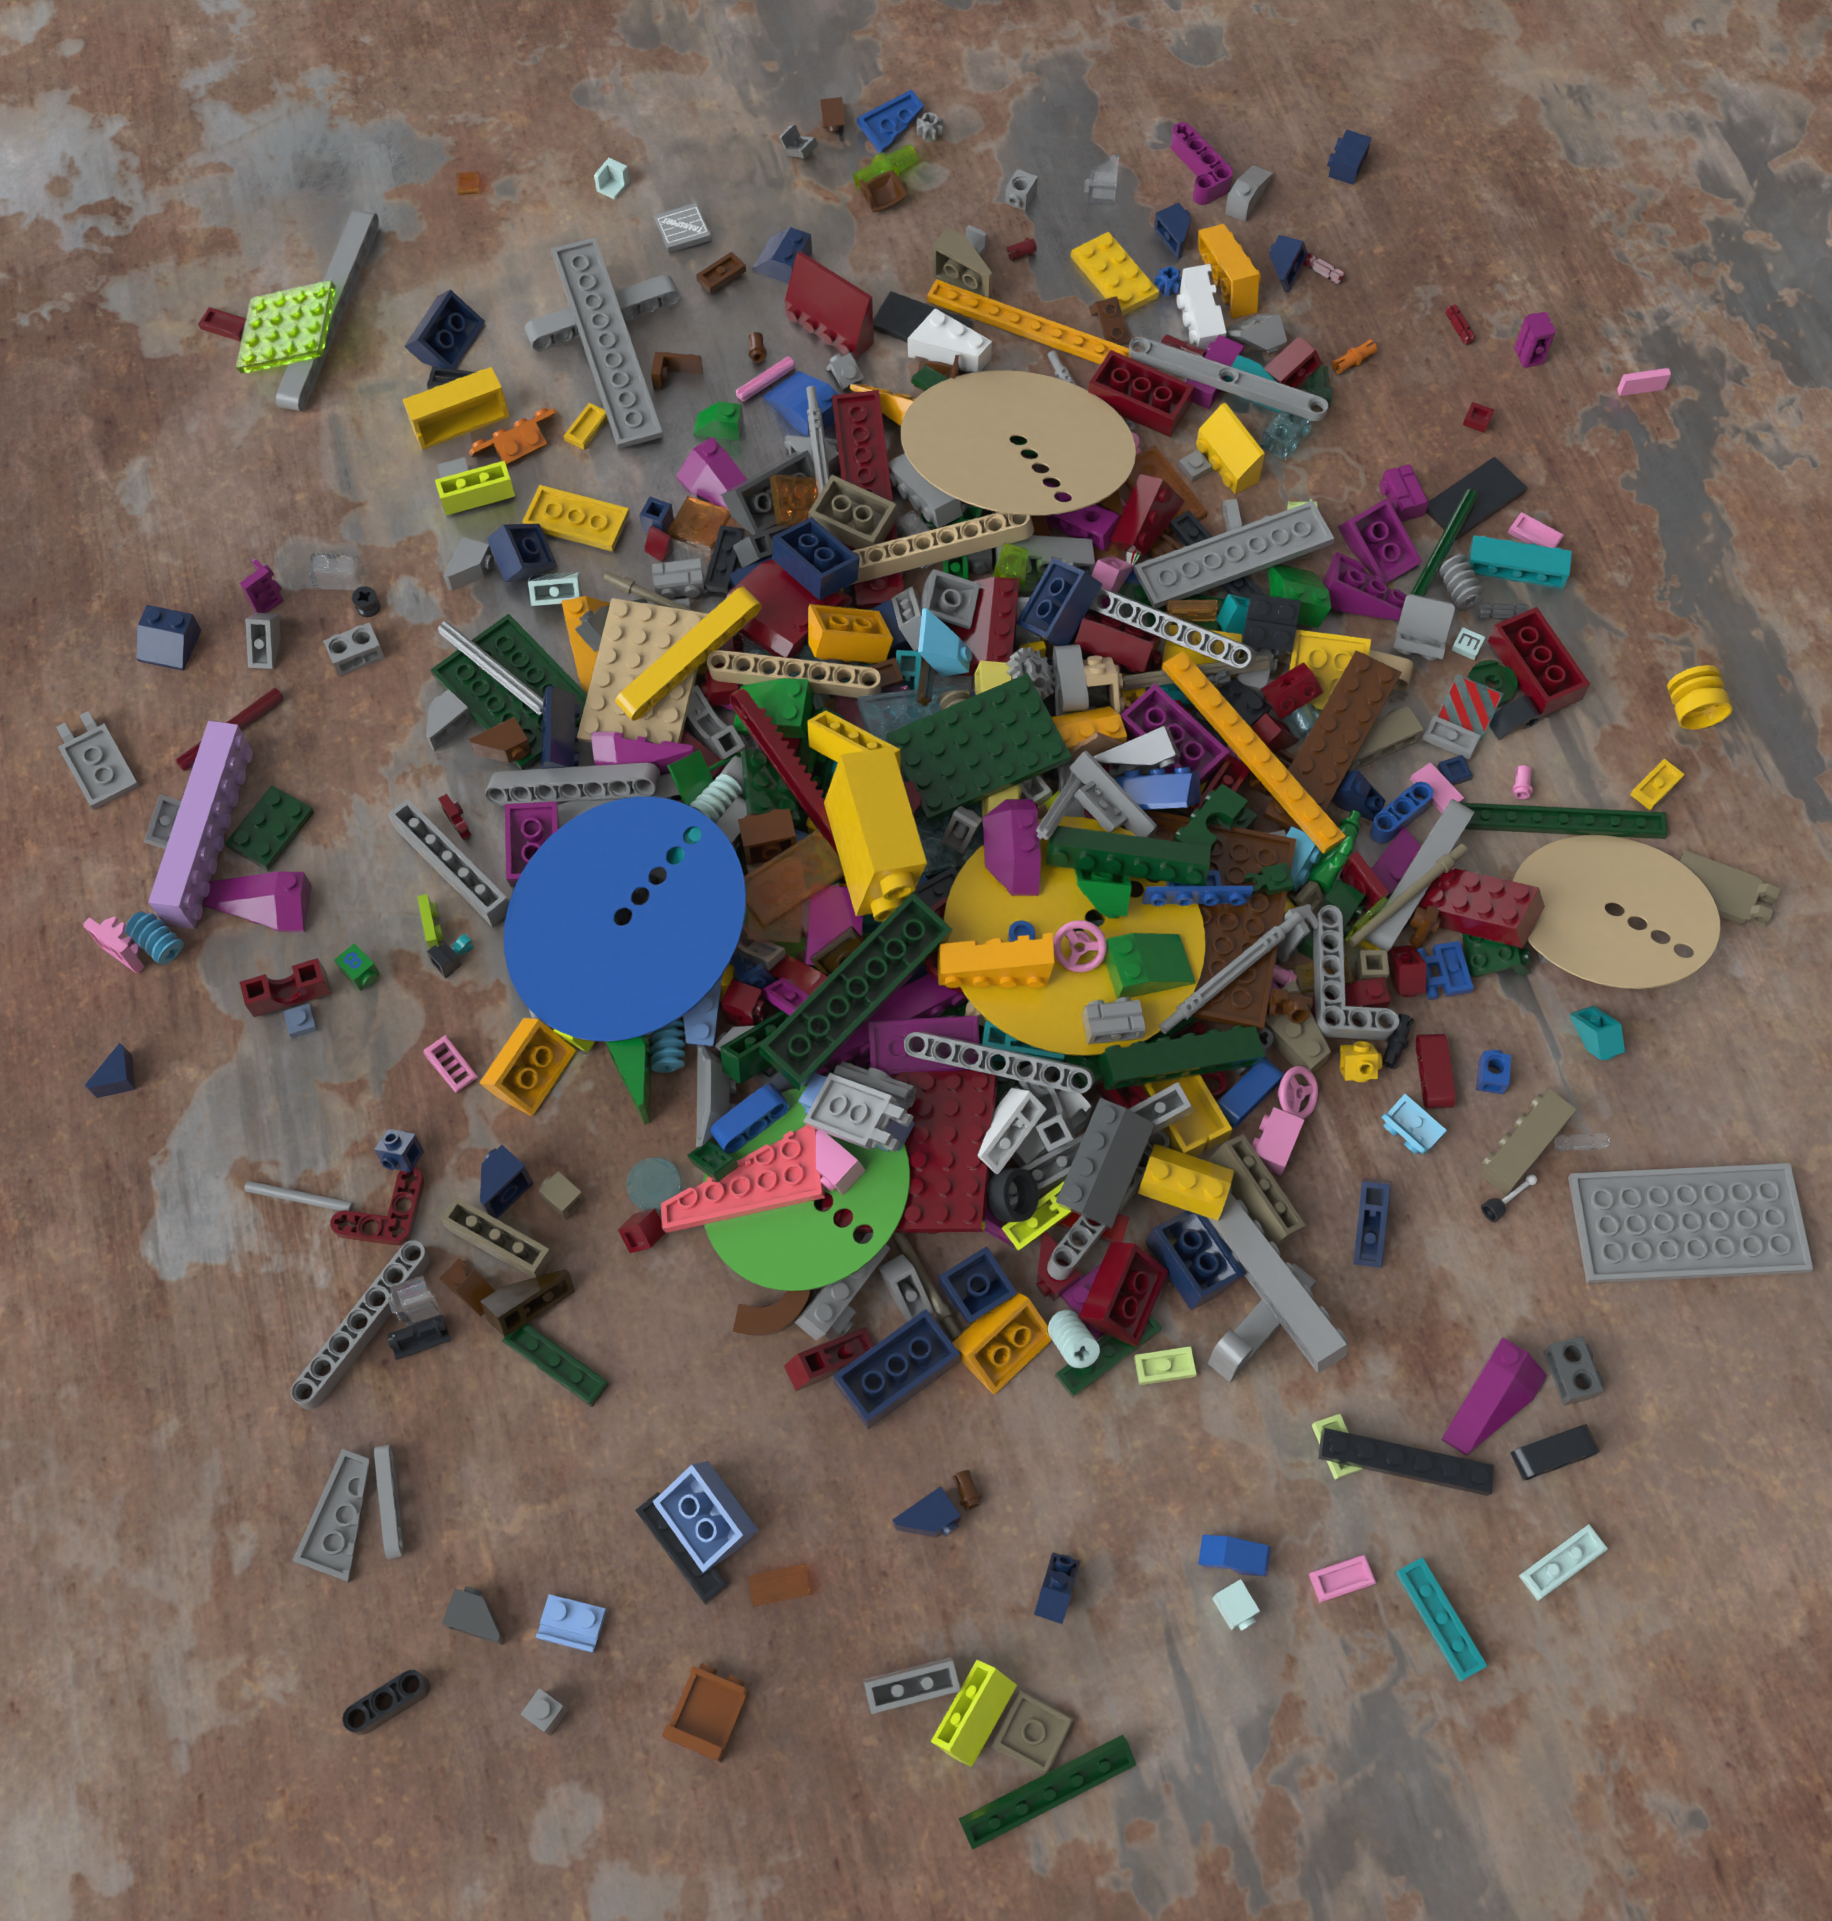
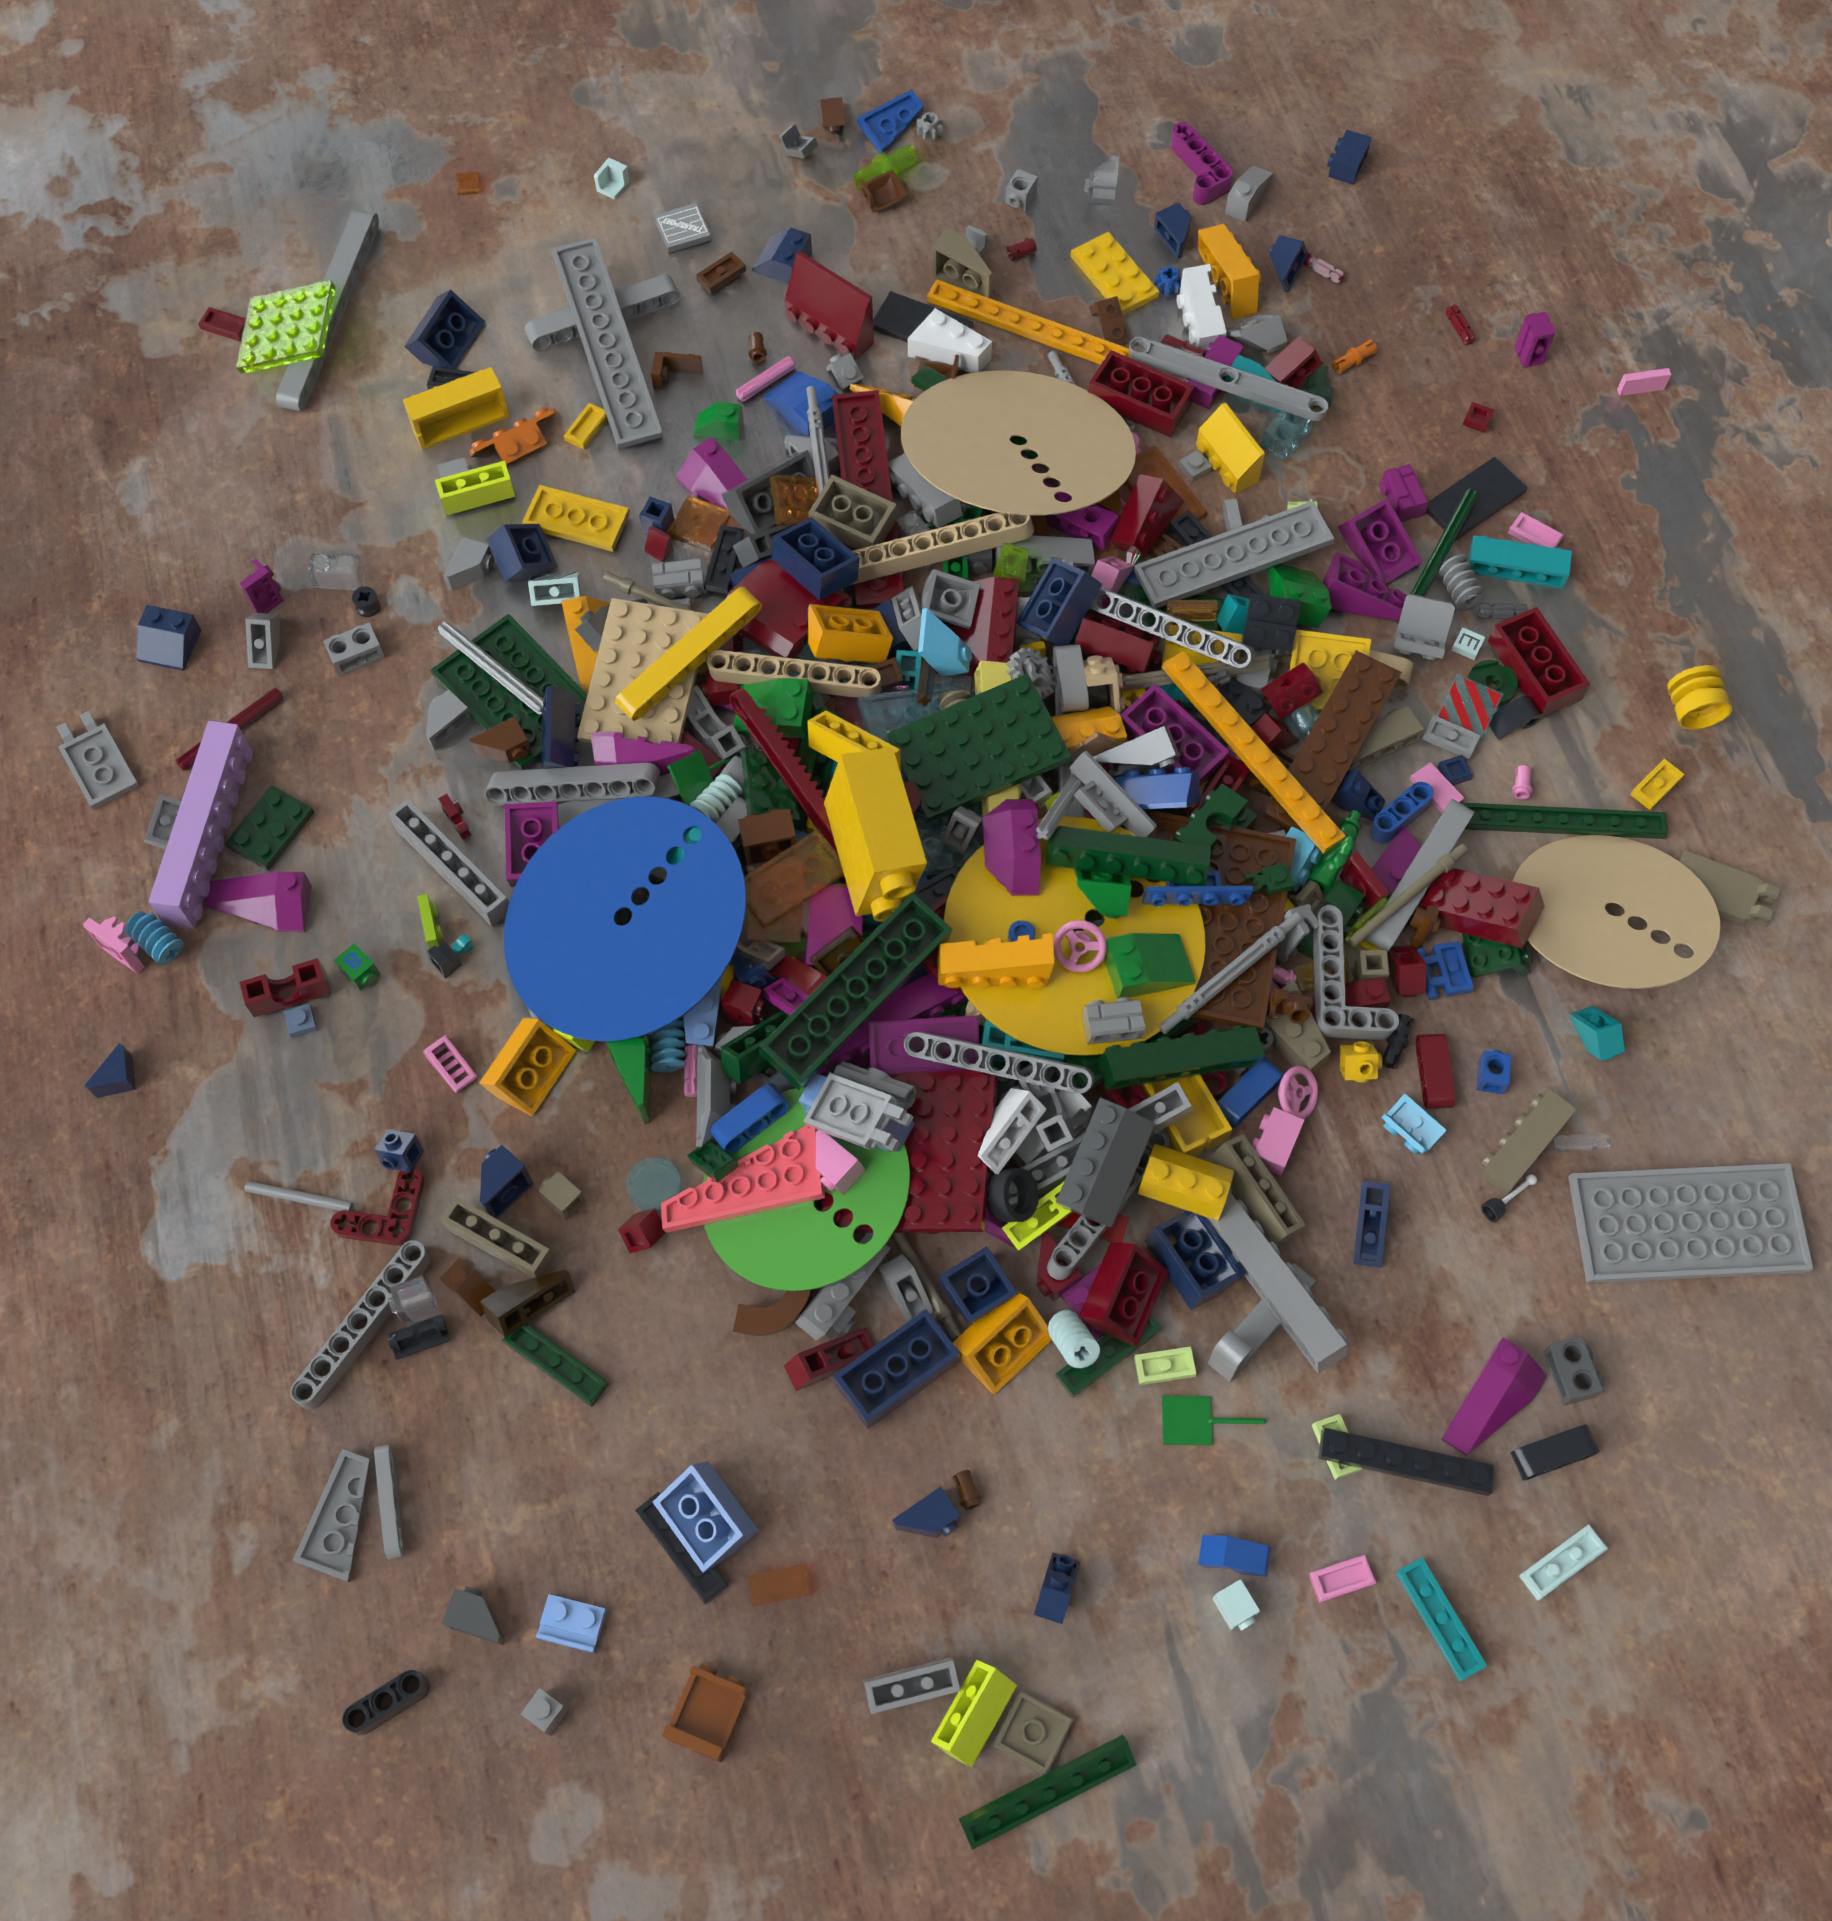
(690, 1070): none -> bright pink axle
(1189, 1420): none -> green piece

